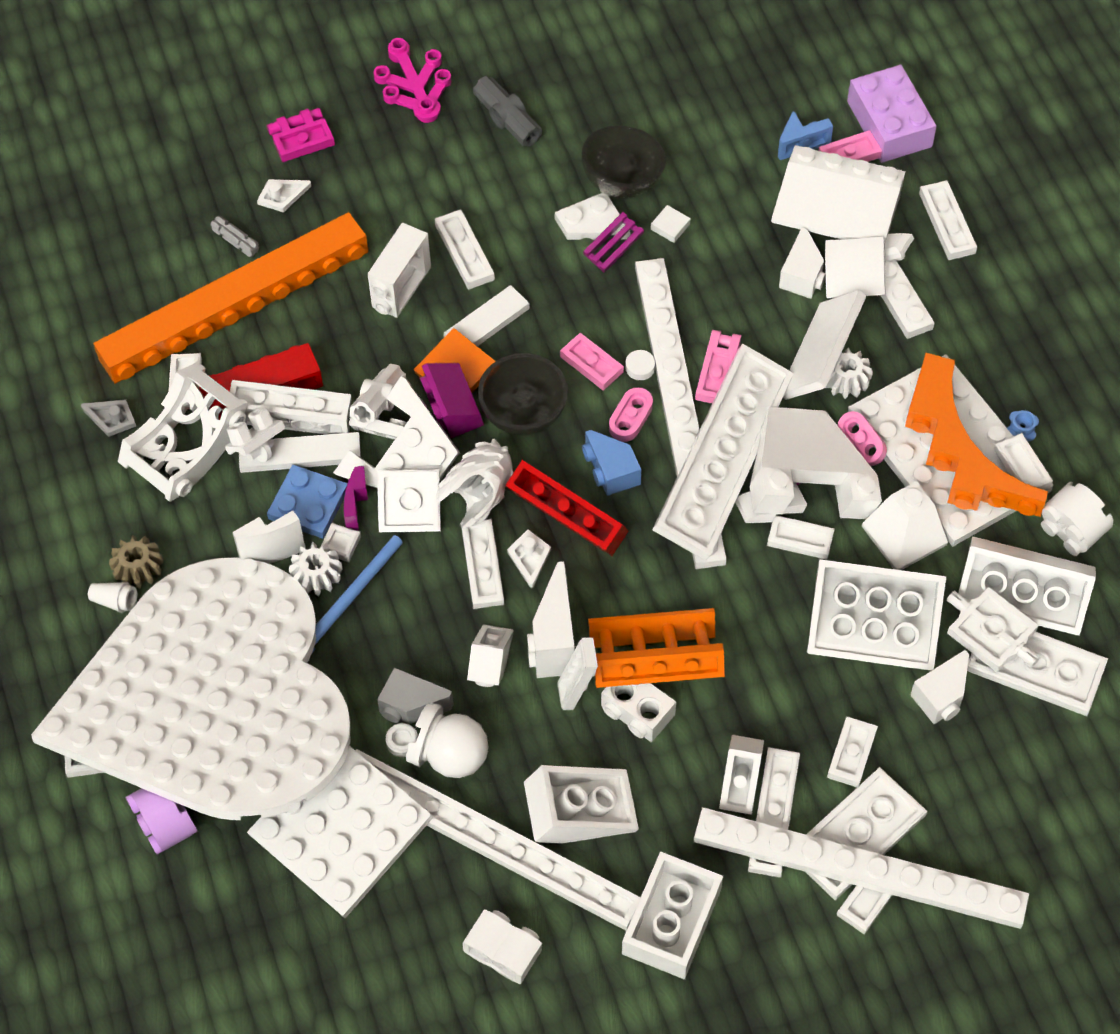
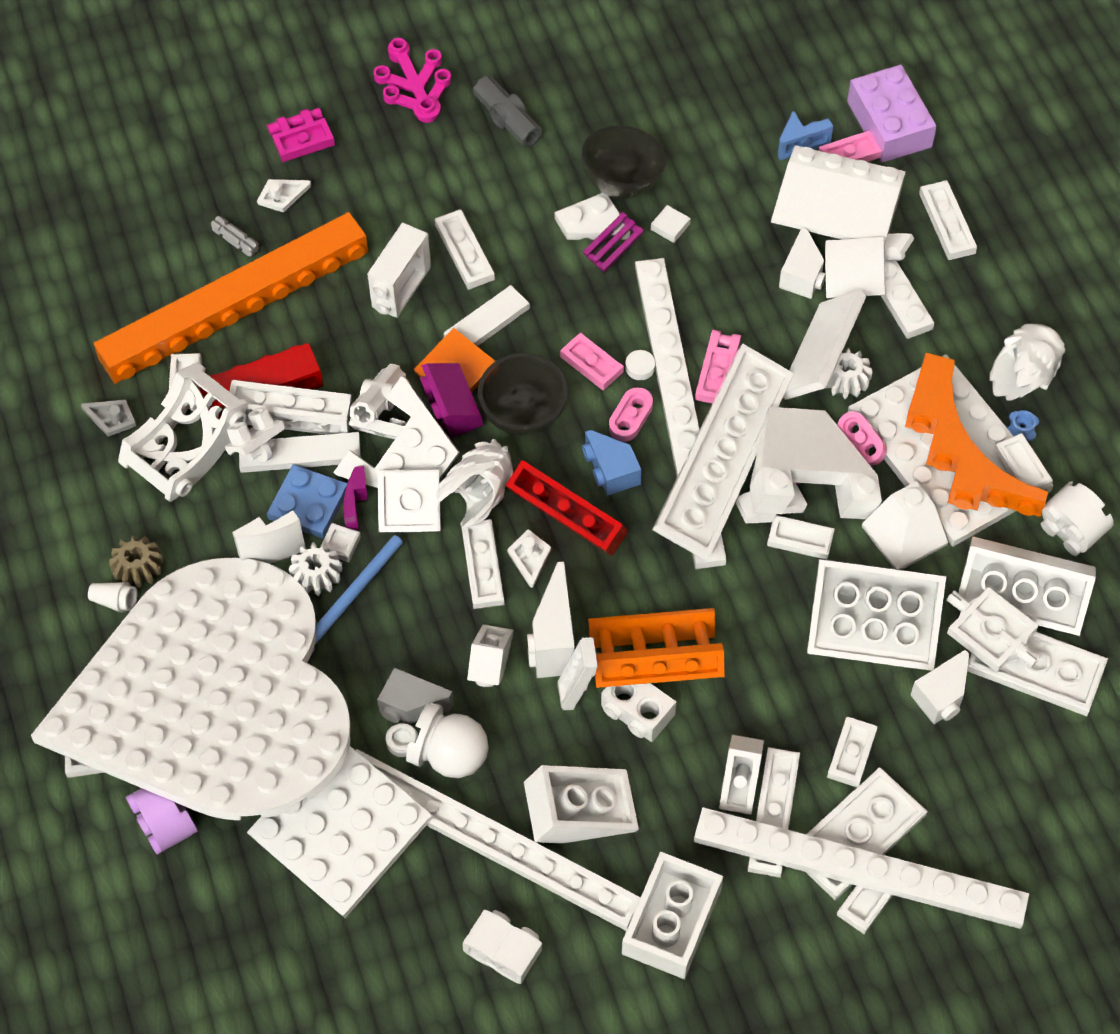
(1027, 361): none -> white head

